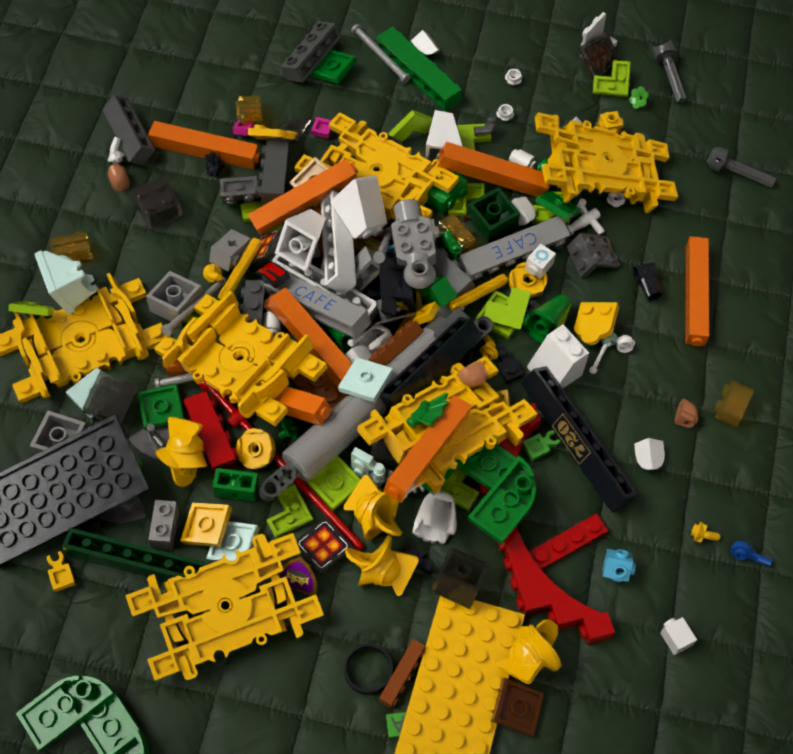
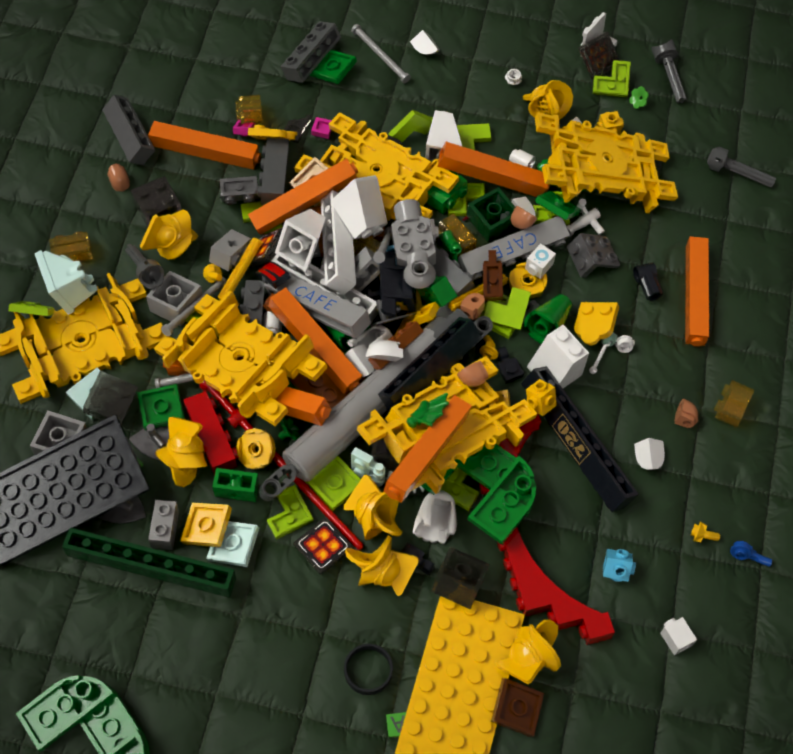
(61, 575): yellow plate -> none
(115, 156): white plate -> none
(148, 271): none -> dark grey piece
(169, 234): none -> yellow helmet
(214, 164): black plant -> none
(221, 628): yellow piece -> none
(300, 575): shield -> none
(365, 379): light aqua plate -> none
(385, 350): none -> white brick
(402, 674): dark orange piece -> none
(422, 71): green brick -> none
(473, 305): none -> nougat piece
(488, 128): dark grey arm -> none
(492, 278): none -> reddish brown hinge
(505, 112): white plate -> none
(522, 219): none -> nougat piece
(538, 446): bright green plate -> none
(541, 397): none -> yellow brick
(550, 99): none -> yellow helmet
(568, 542): red plate -> none
(616, 203): white plate -> none

